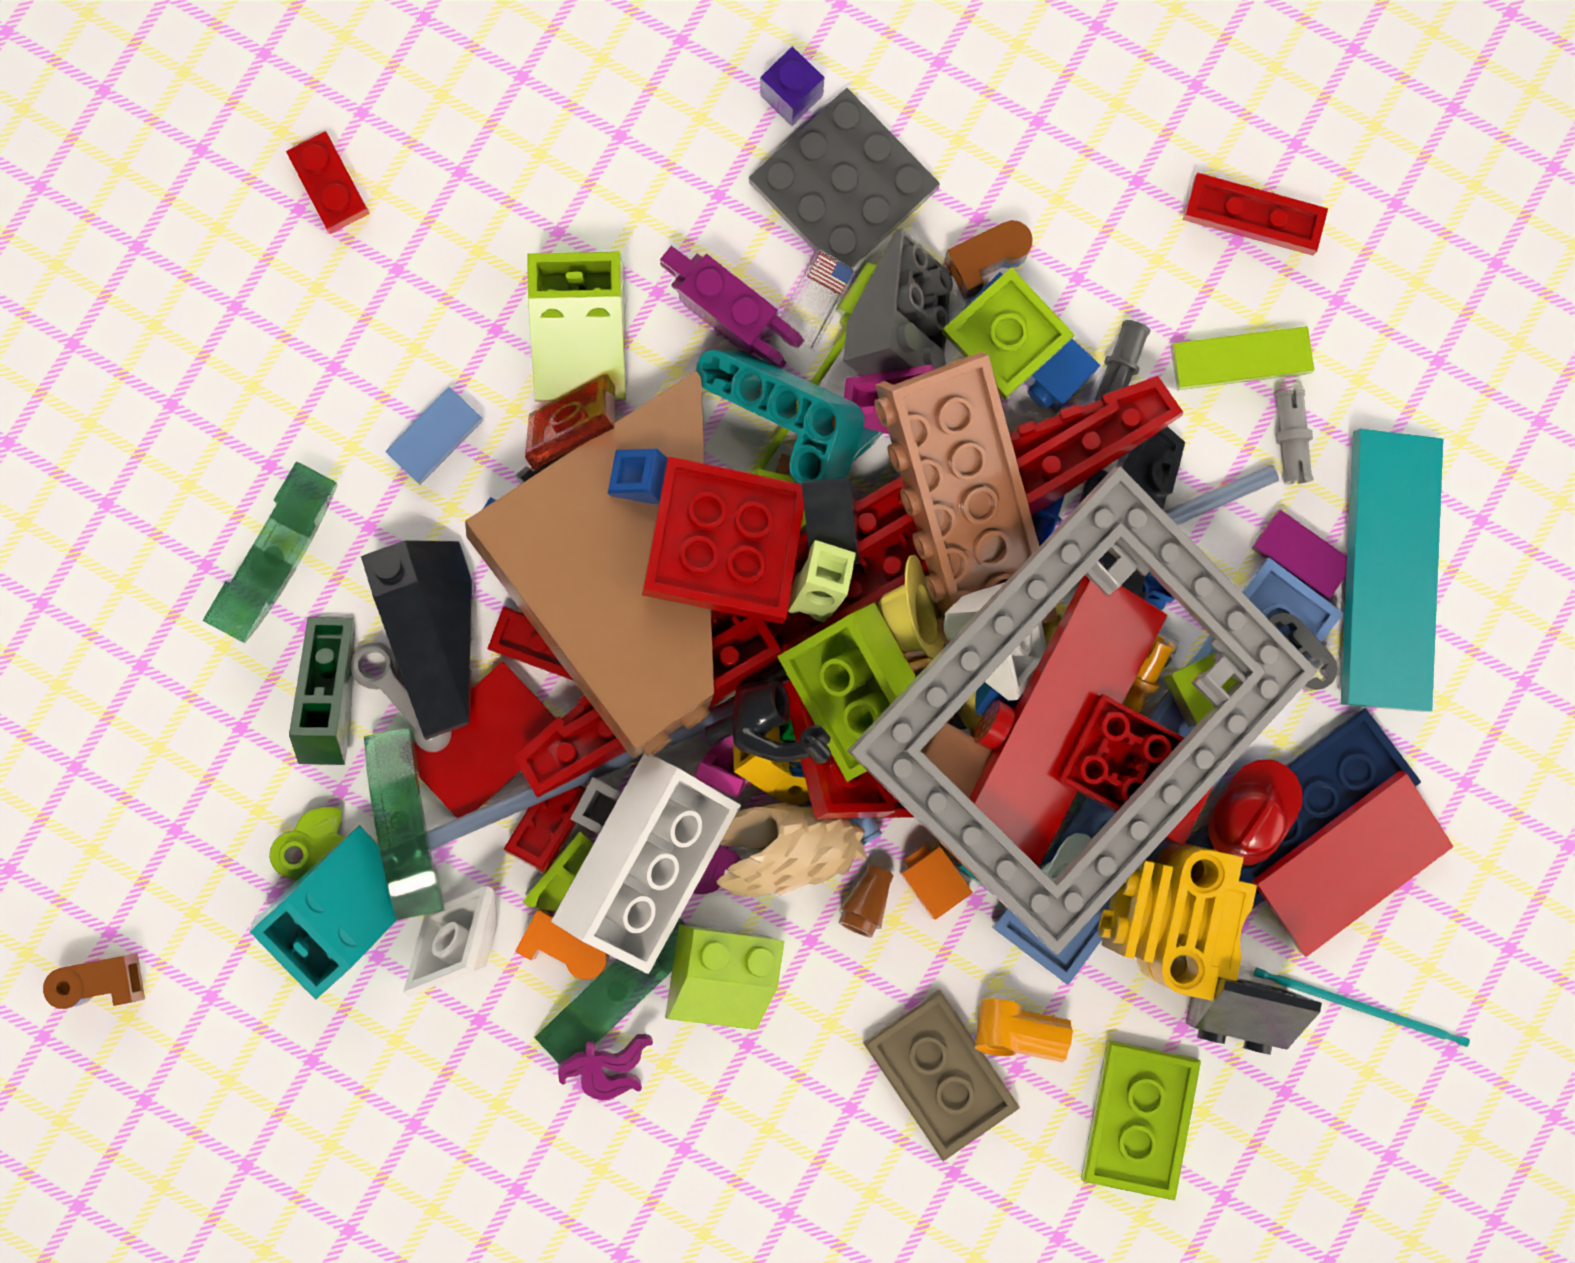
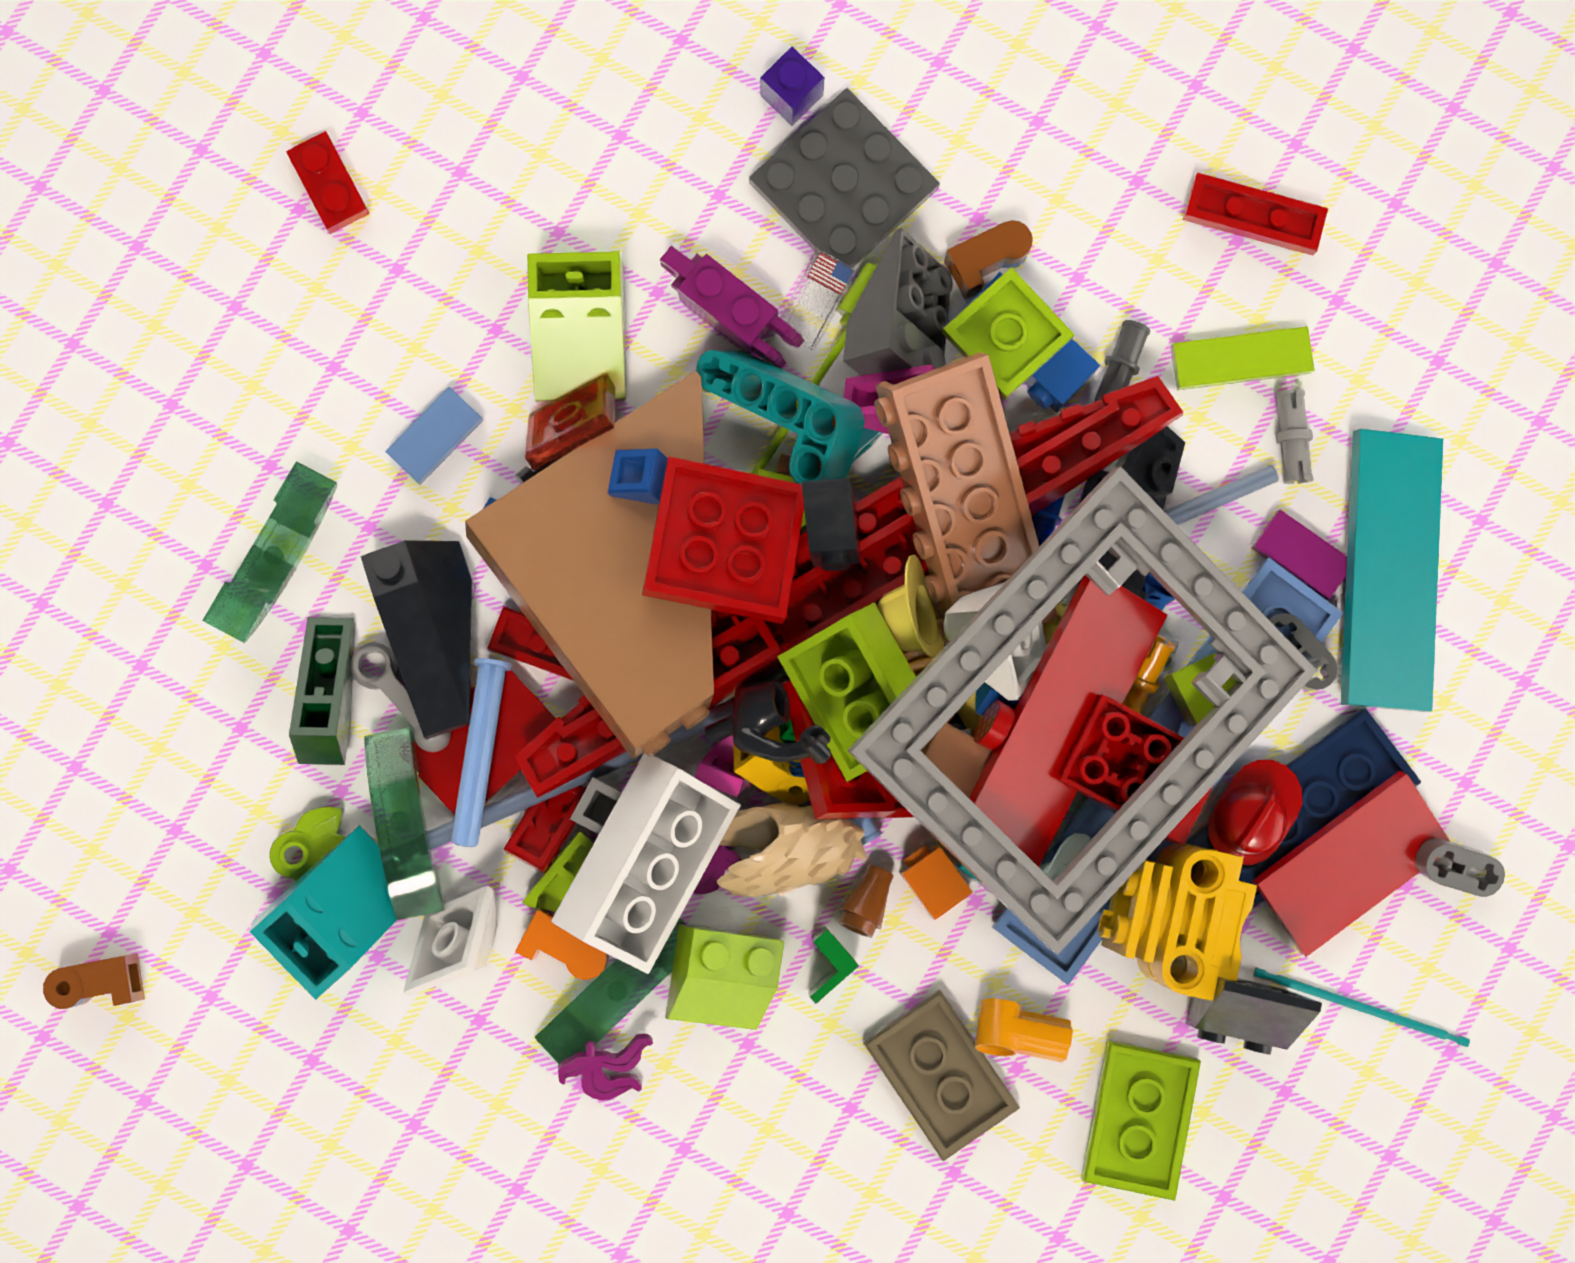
(478, 751): none -> light blue axle
(822, 581): yellowish green leg -> none
(839, 957): none -> green panel
(1457, 876): none -> beam

